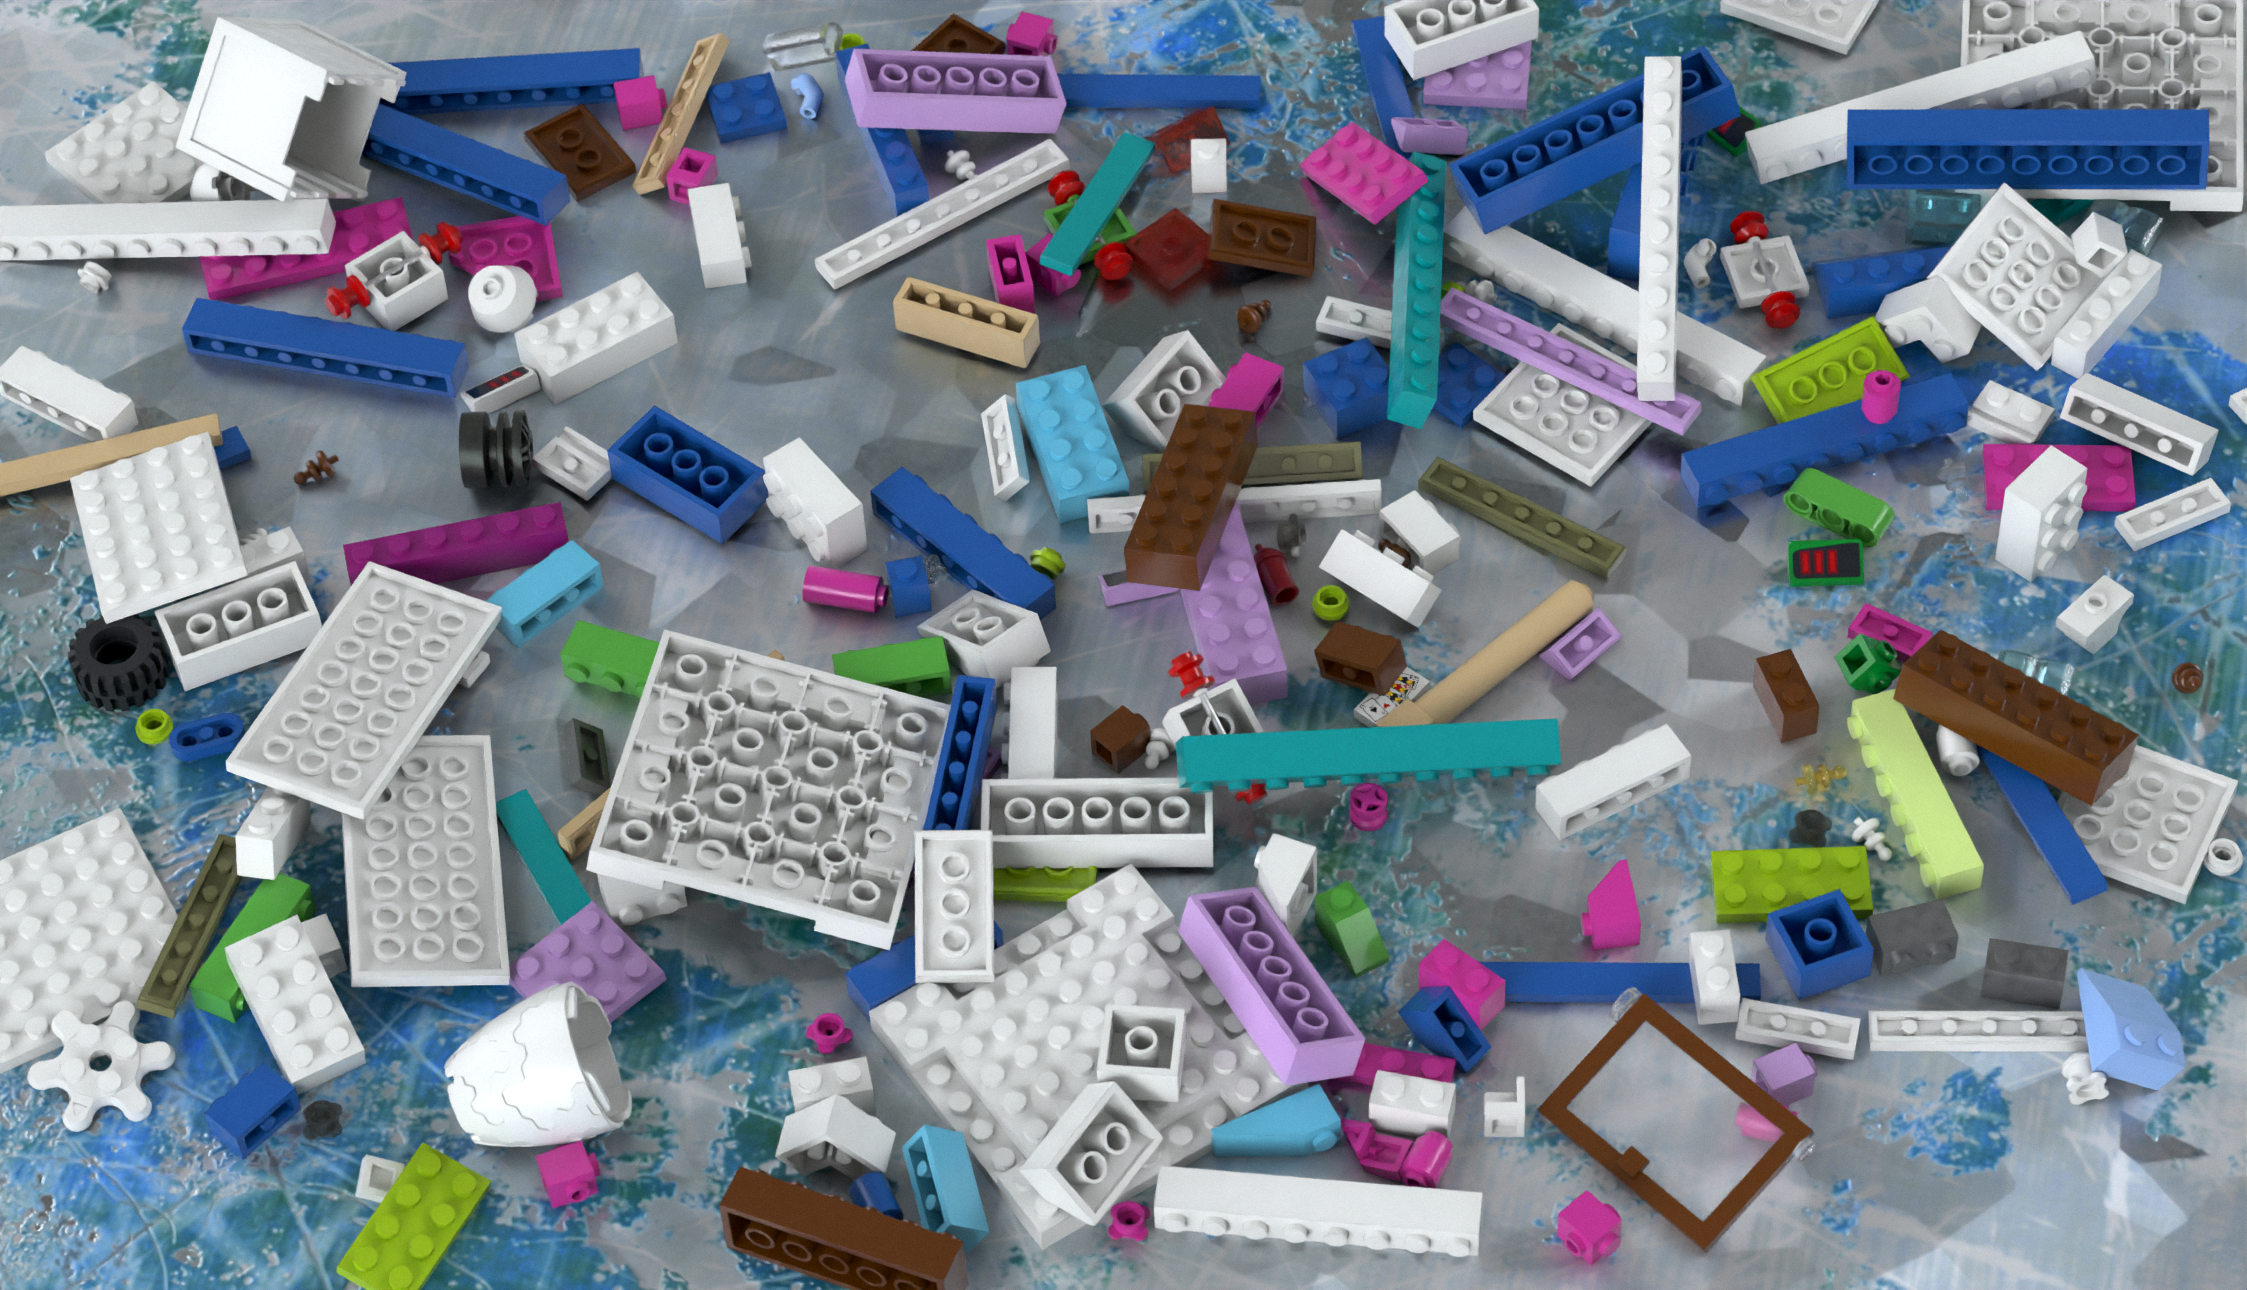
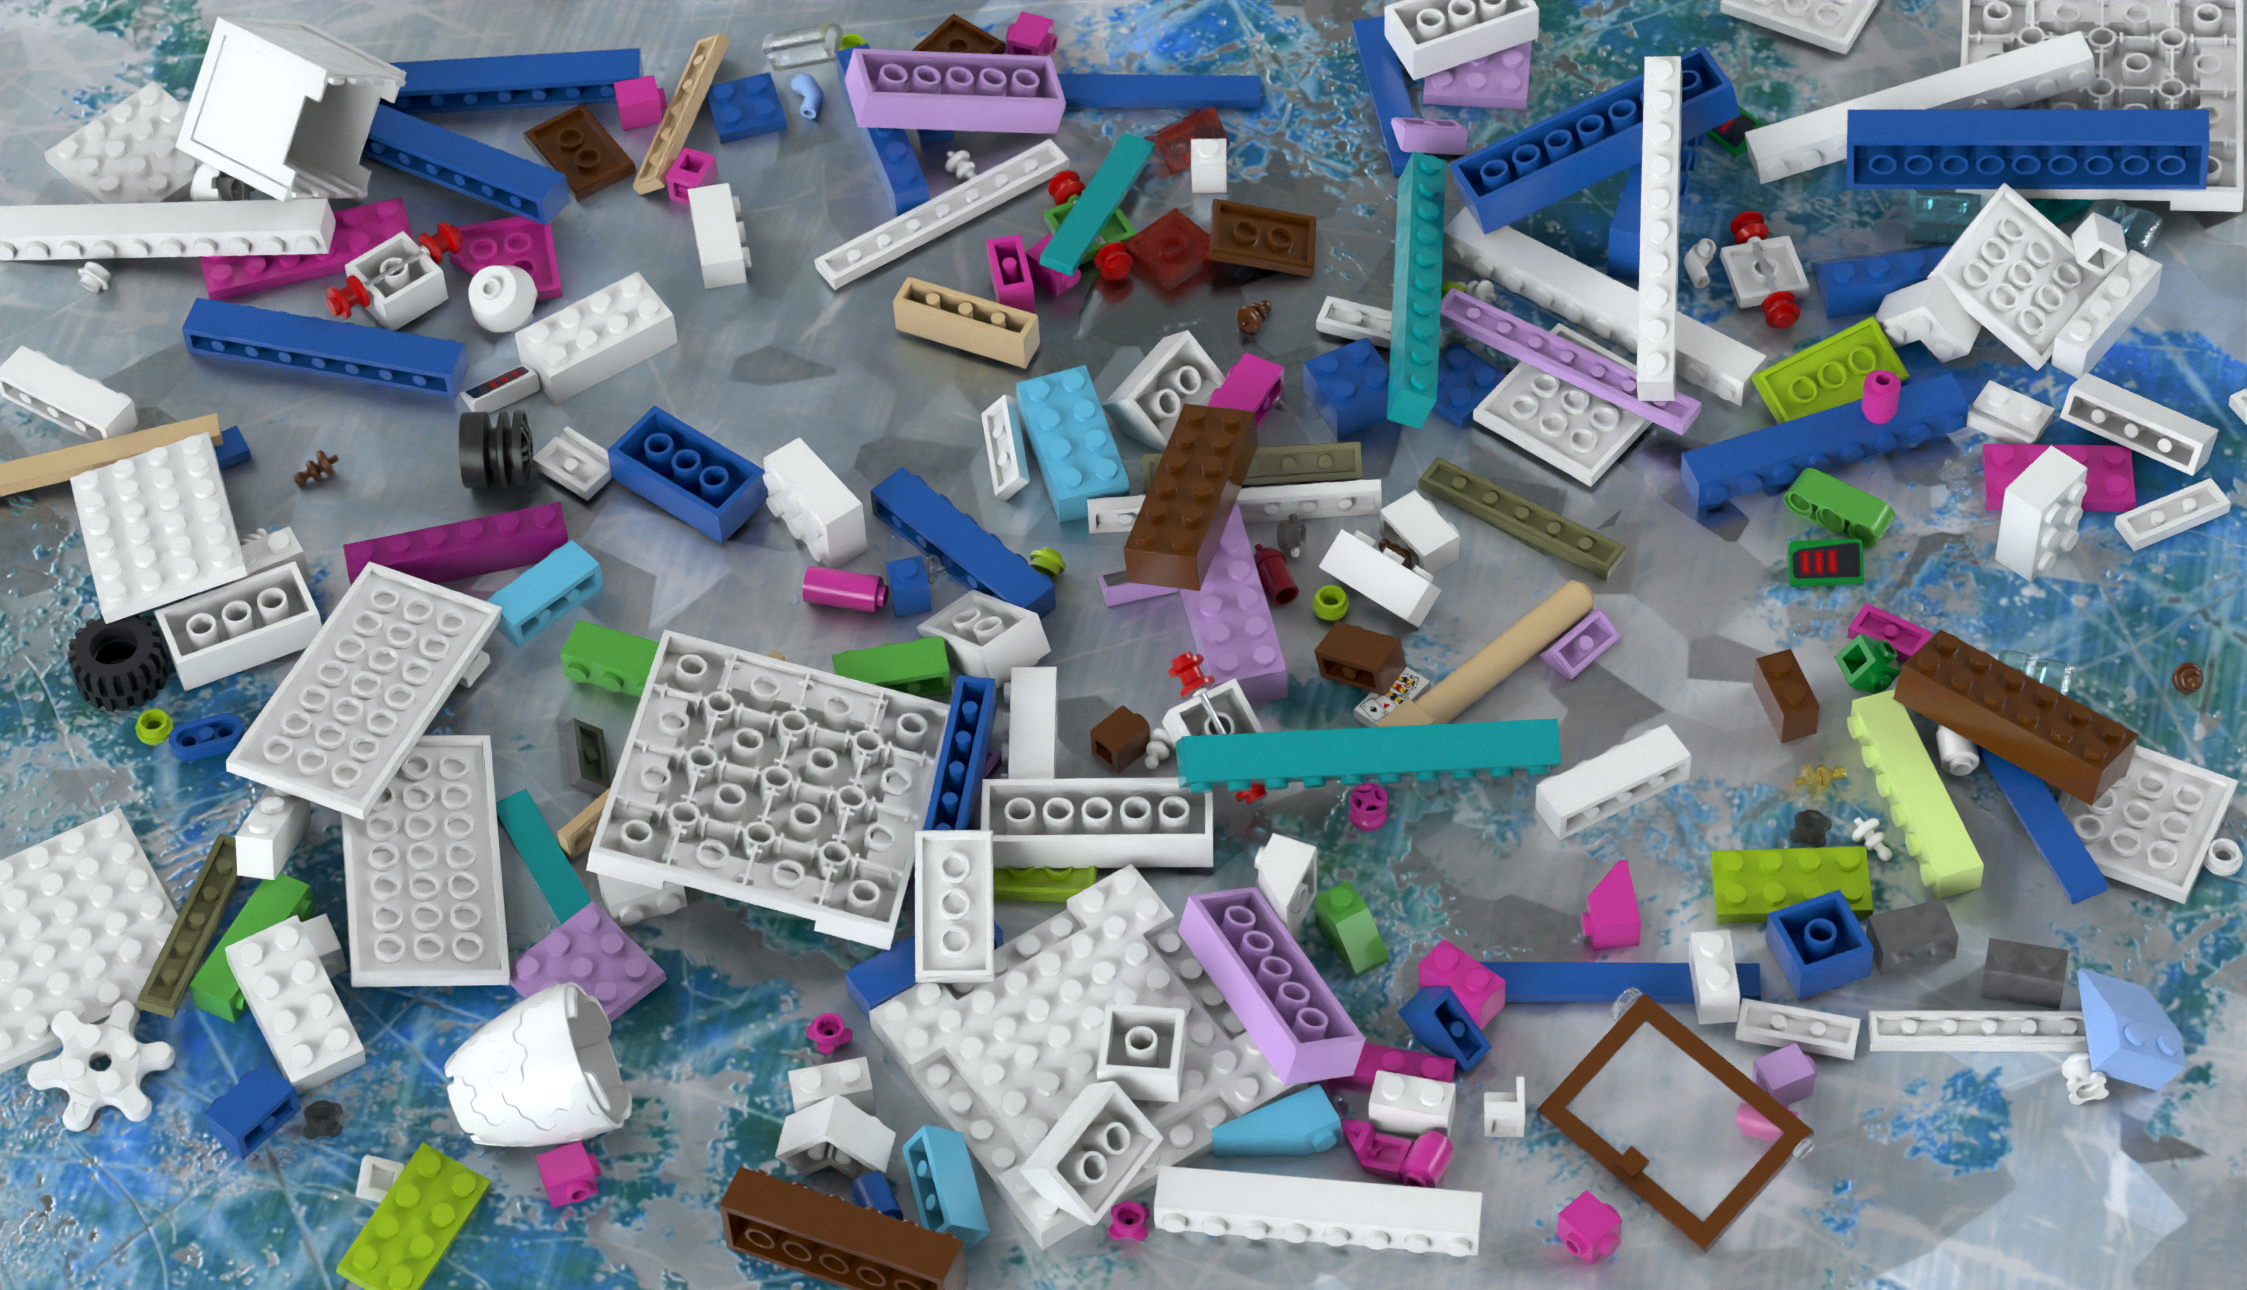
(1363, 172): dark pink plate -> none
(2095, 614): white brick -> none

